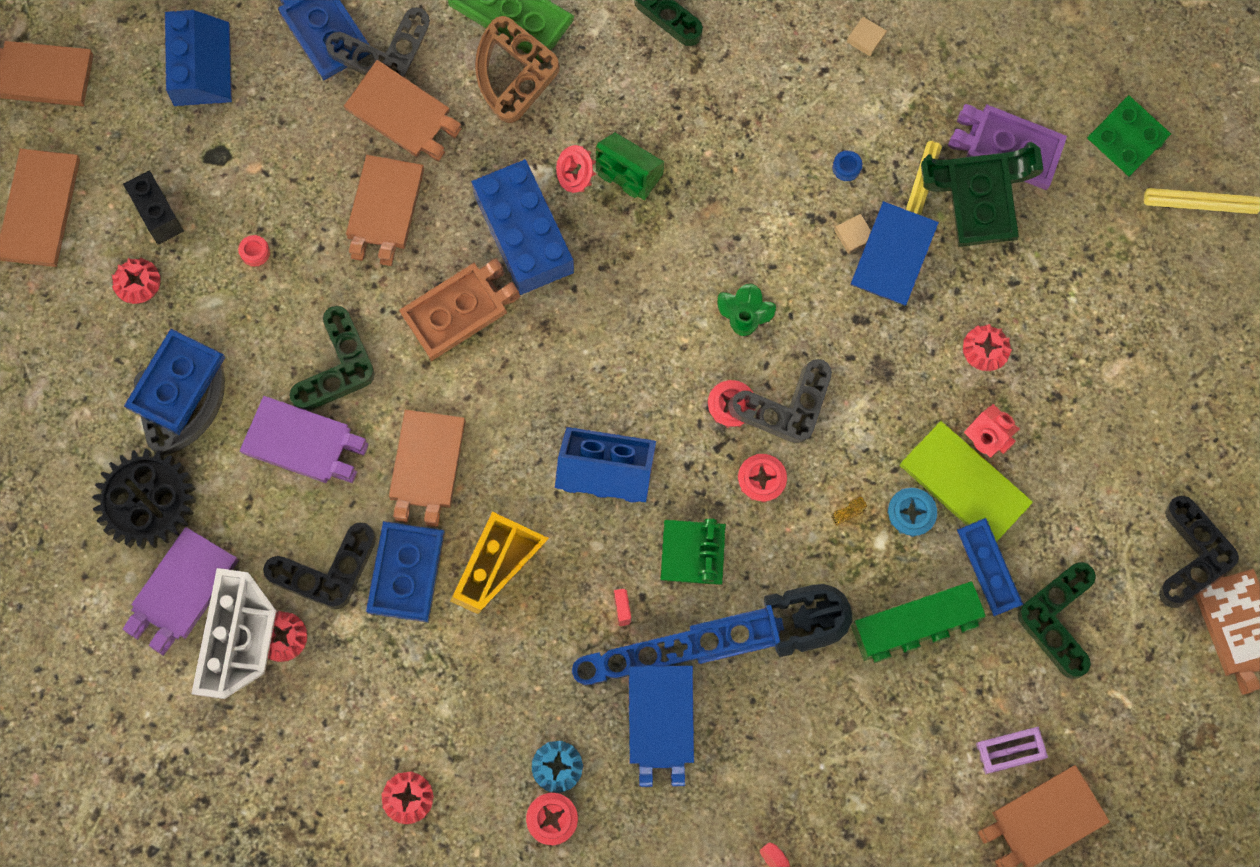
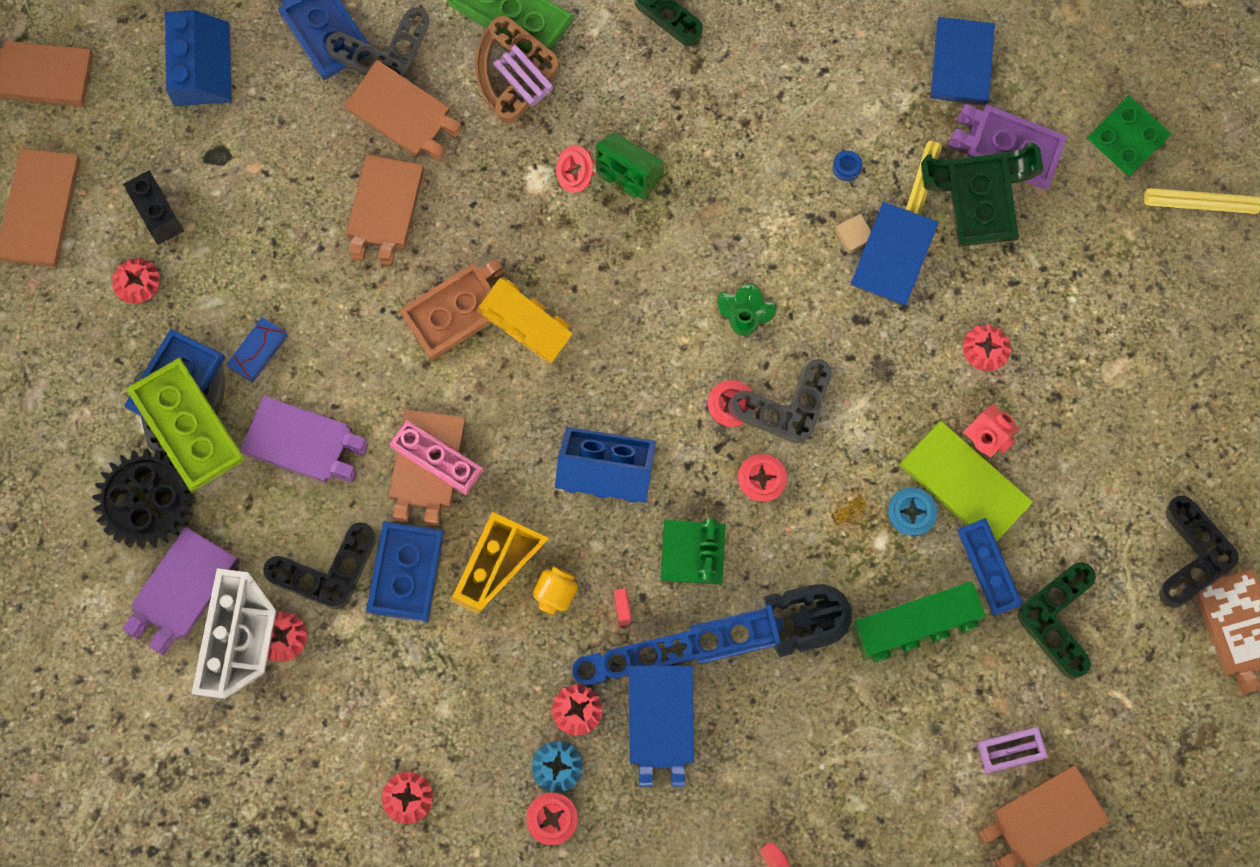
(185, 425): none -> lime tile
(254, 250): coral tile -> none
(257, 350): none -> blue tile
(348, 364): dark green beam -> none
(450, 467): none -> bright pink tile
(508, 58): none -> lavender tile
(523, 227): blue brick -> none
(525, 320): none -> yellow wedge
(555, 590): none -> yellow head
(573, 724): none -> coral gear
(866, 36): tan tile -> none
(962, 60): none -> blue tile

